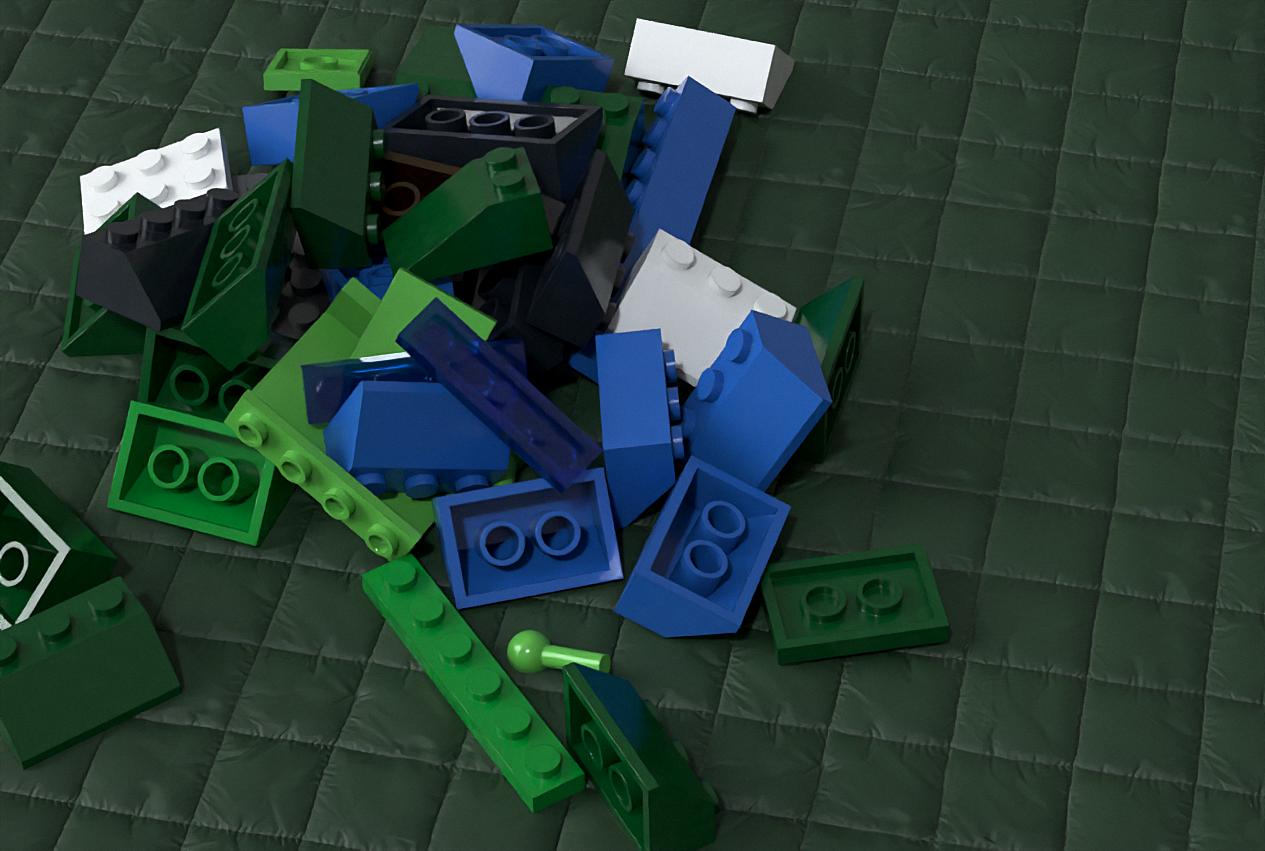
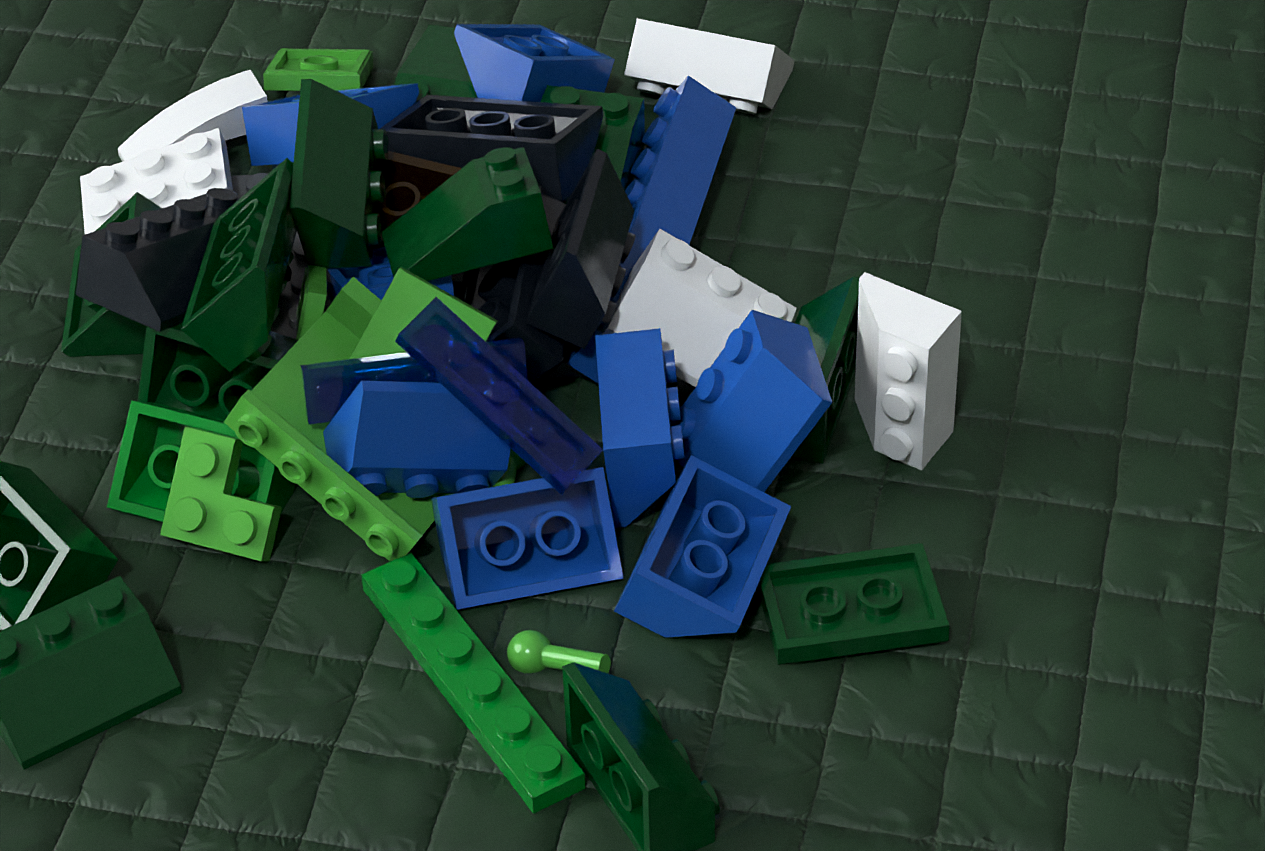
(199, 112): none -> white slope
(202, 500): none -> bright green plate
(311, 298): none -> bright green tile
(905, 370): none -> white slope

